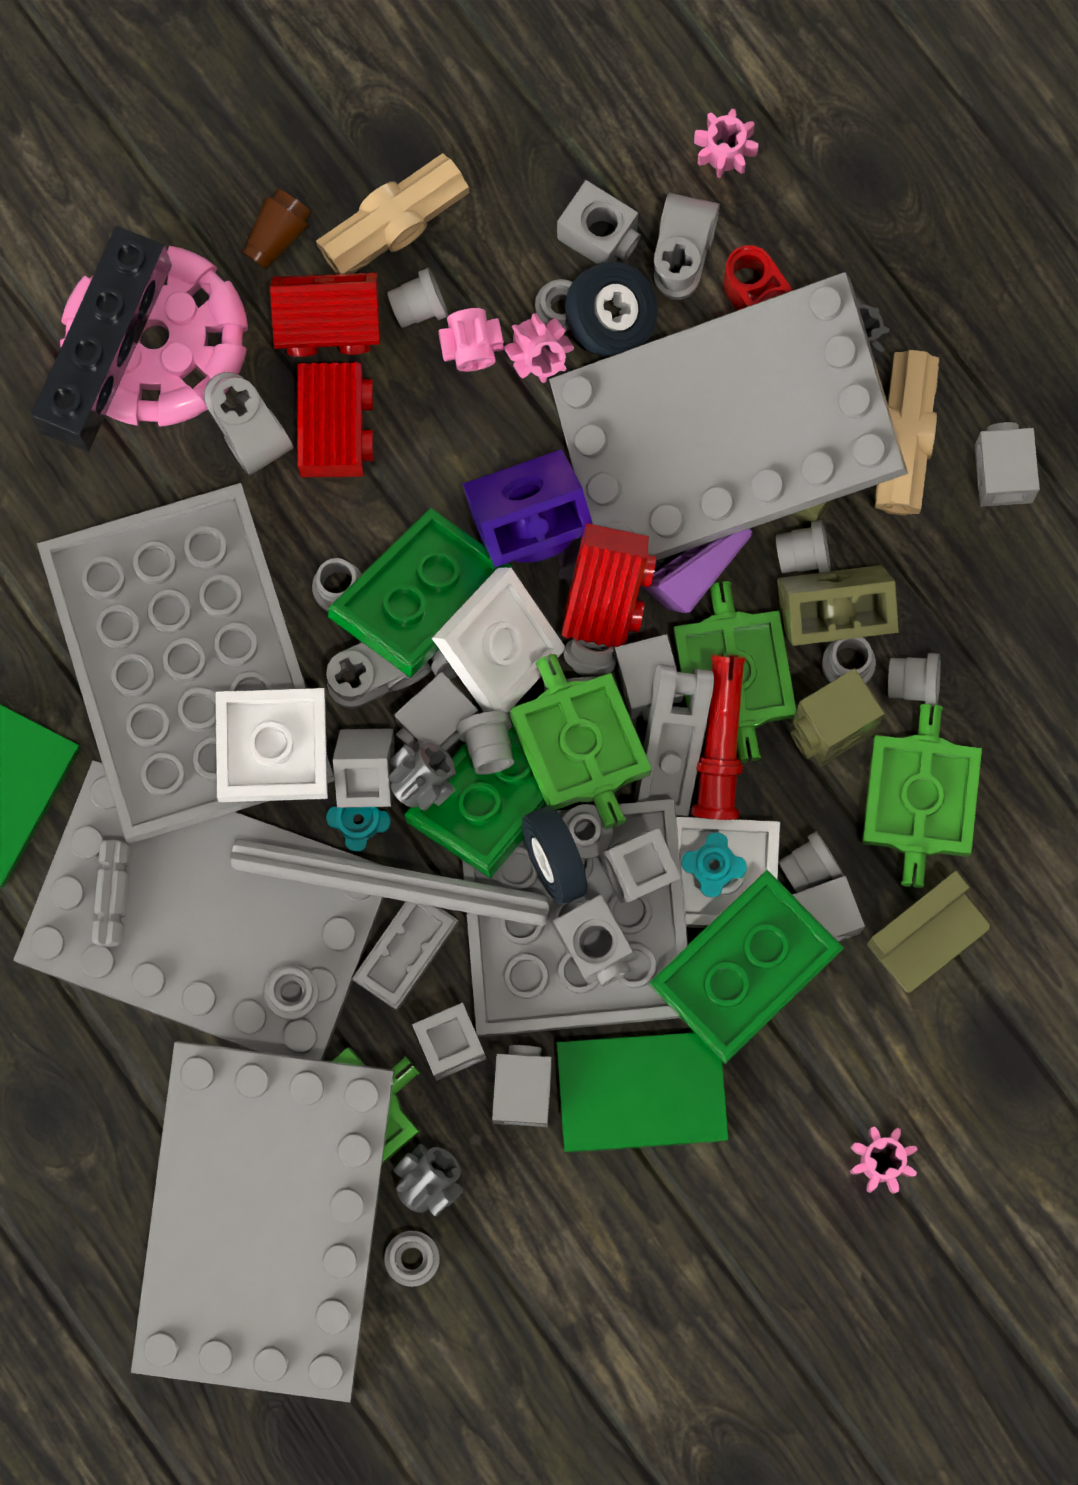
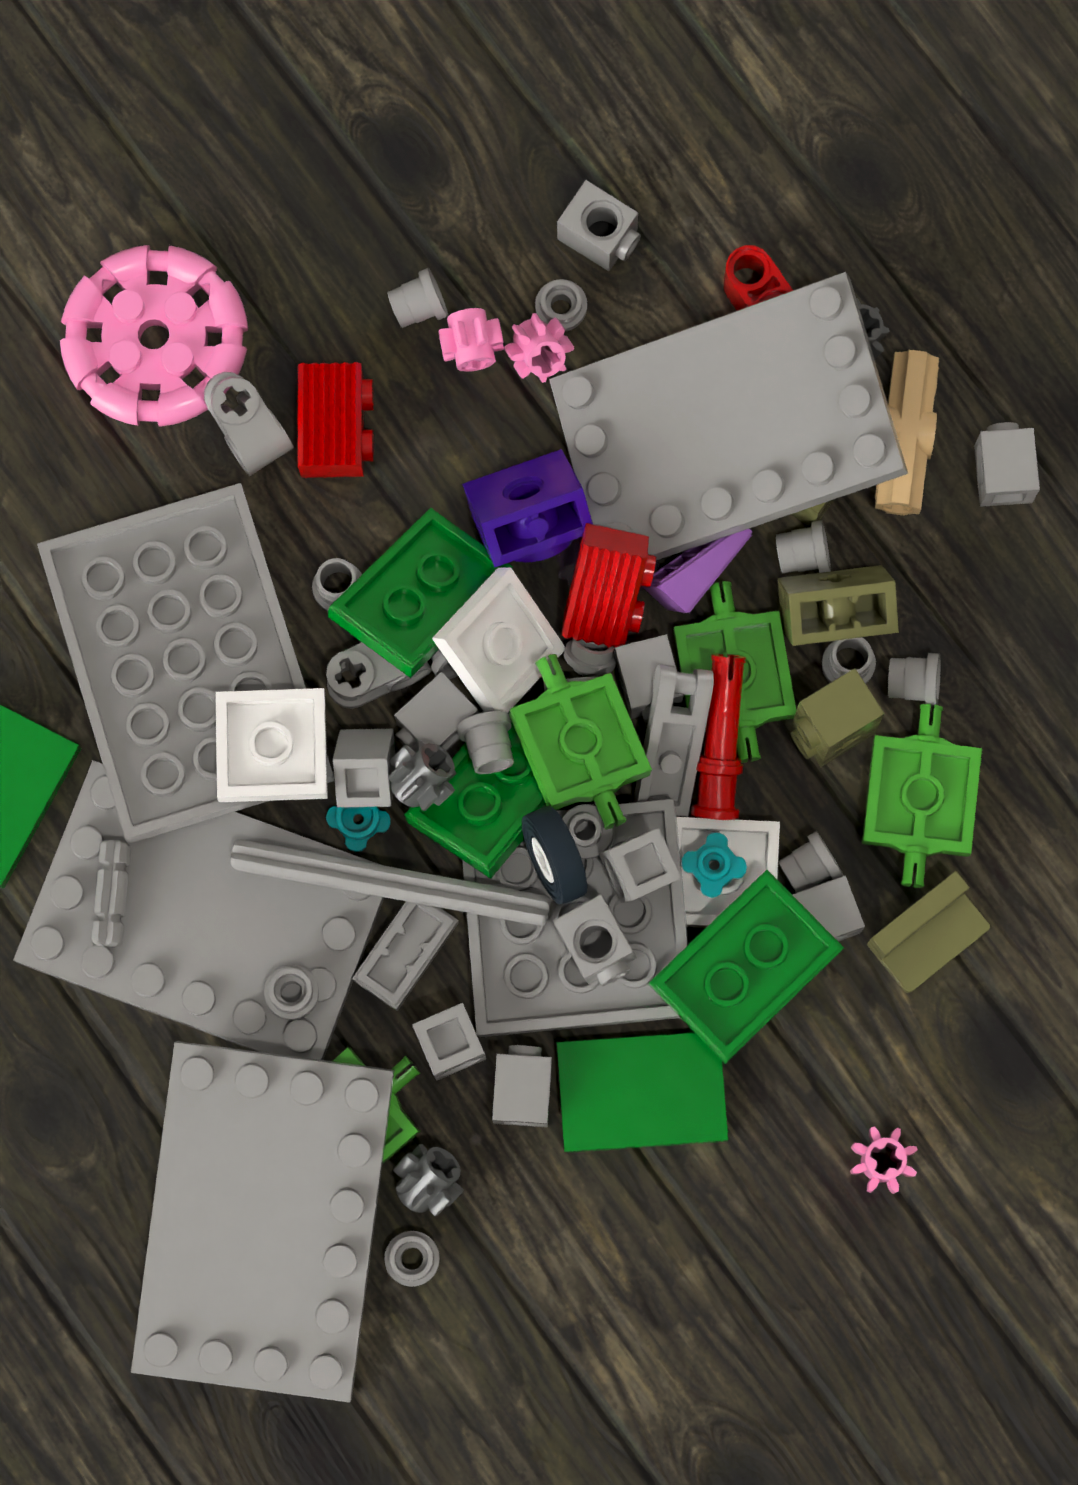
(102, 339): black brick -> none
(276, 228): reddish brown cone -> none
(325, 313): red brick -> none
(393, 216): tan piece -> none
(594, 325): black bush -> none
(683, 239): light grey piece -> none
(729, 130): bright pink gear -> none

